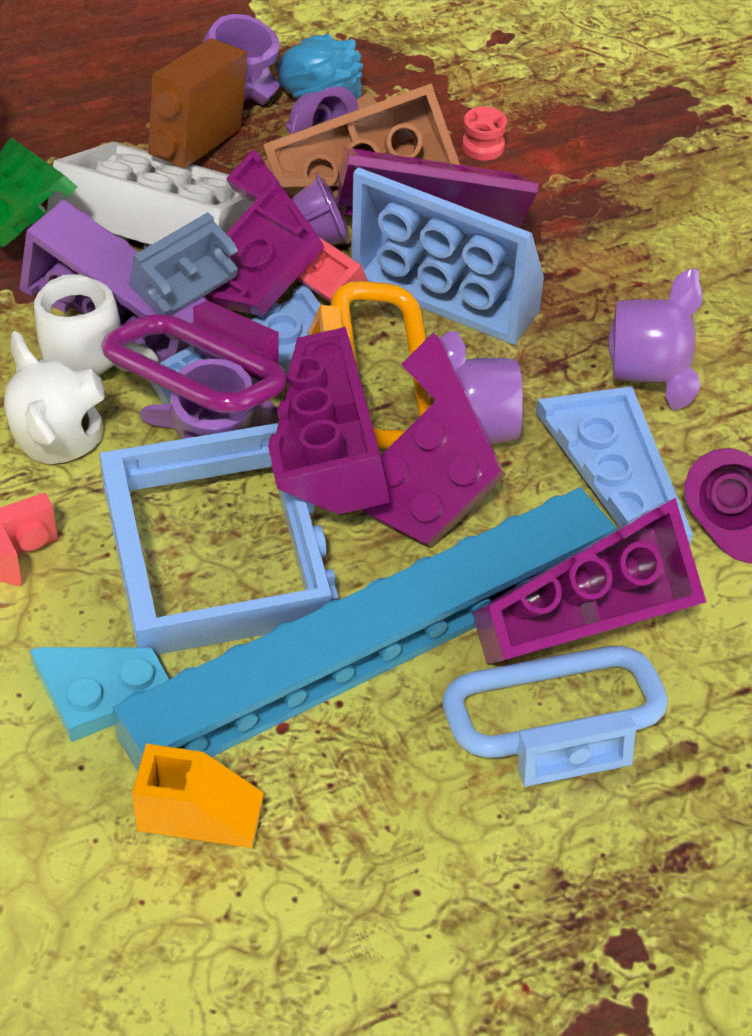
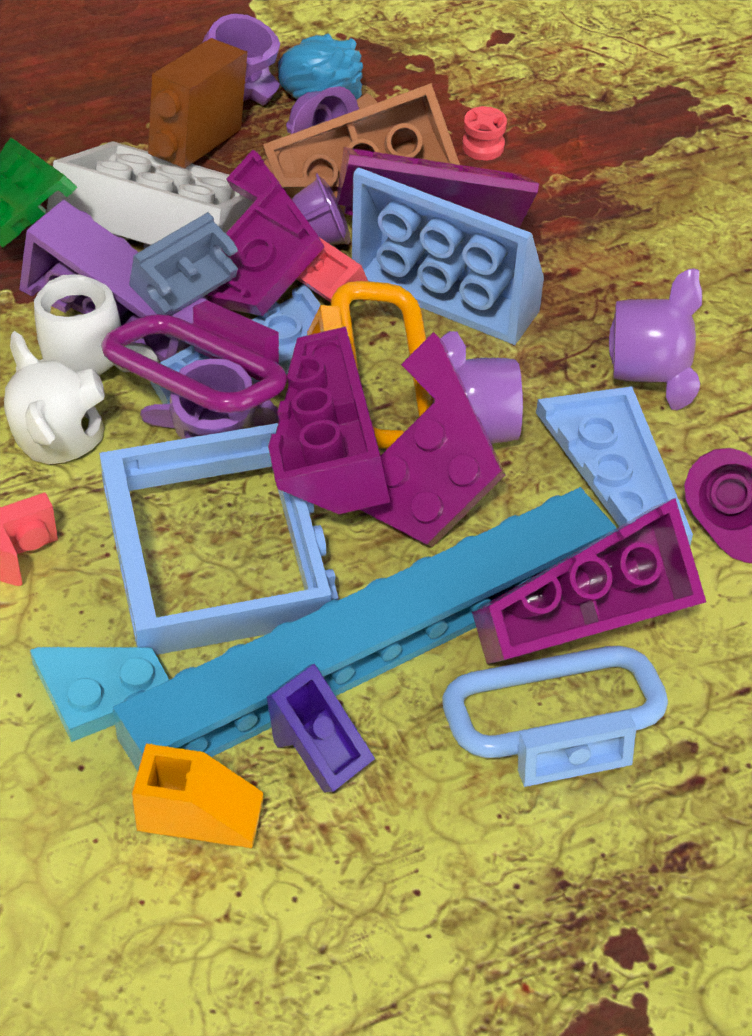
(315, 723): none -> dark purple slope

